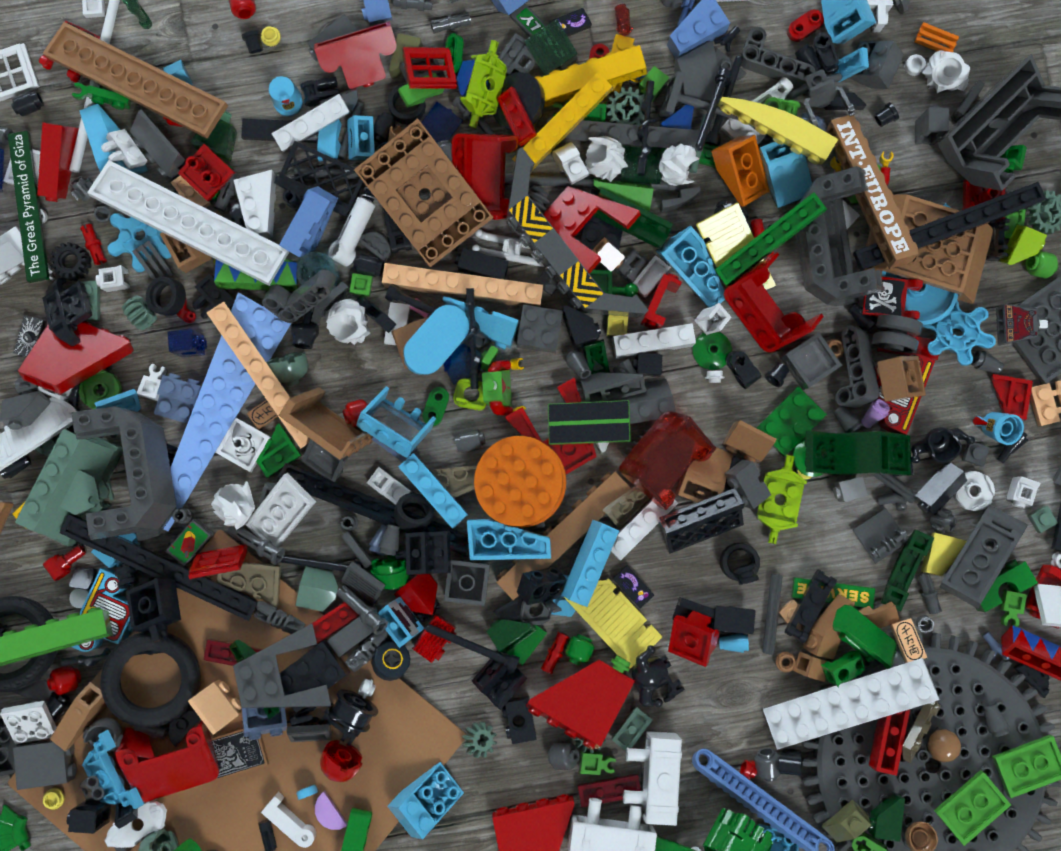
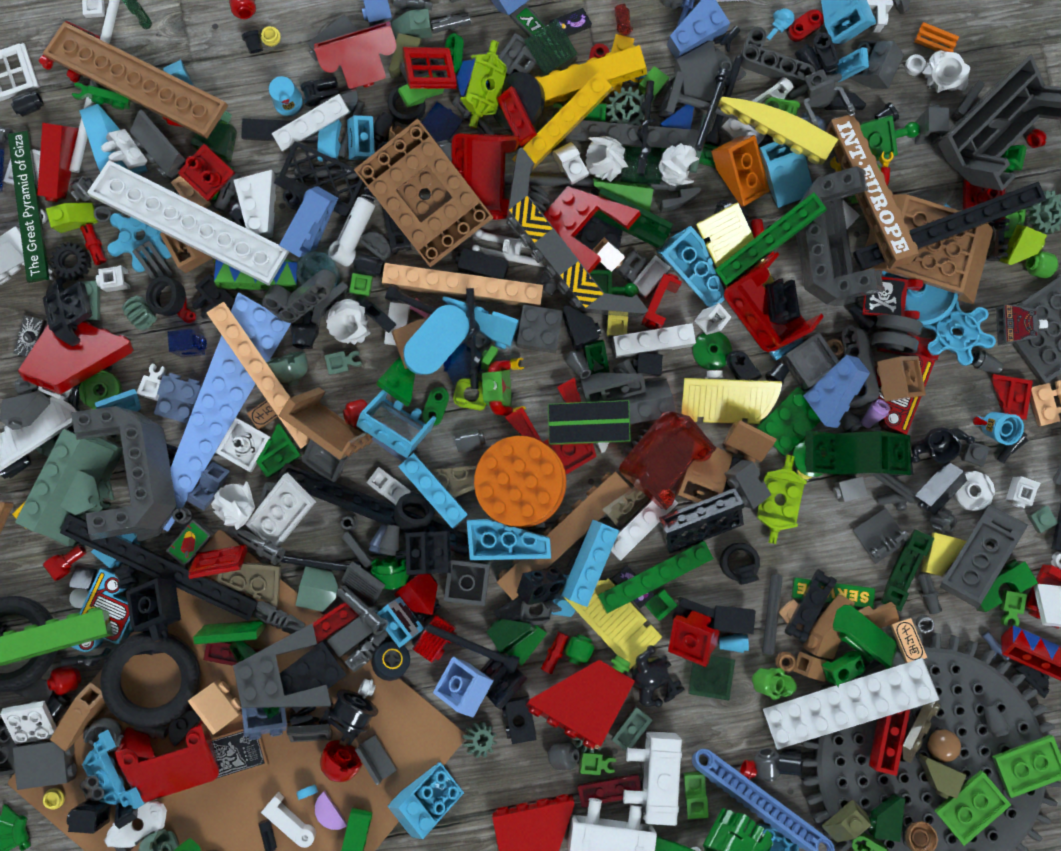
(71, 216): none -> lime slope
(210, 482): none -> sand blue slope
(229, 632): none -> green tile
(339, 362): none -> sand green plate
(375, 759): none -> dark grey panel
(398, 382): none -> green wing
(413, 23): none -> sand green slope
(463, 687): none -> light blue brick
(655, 577): none -> green plate
(660, 604): none -> green panel
(695, 795): none -> bright green slope
(712, 680): none -> clear green plate
(729, 399): none -> light yellow piece
(773, 683): none -> bright green head
(782, 20): none -> medium azure piece
(782, 301): none -> black hinge
(785, 349): none -> medium azure piece
(835, 391): none -> medium blue wedge
(882, 135): none -> green plate
(942, 777): none -> olive slope
(1036, 138): none -> red plate

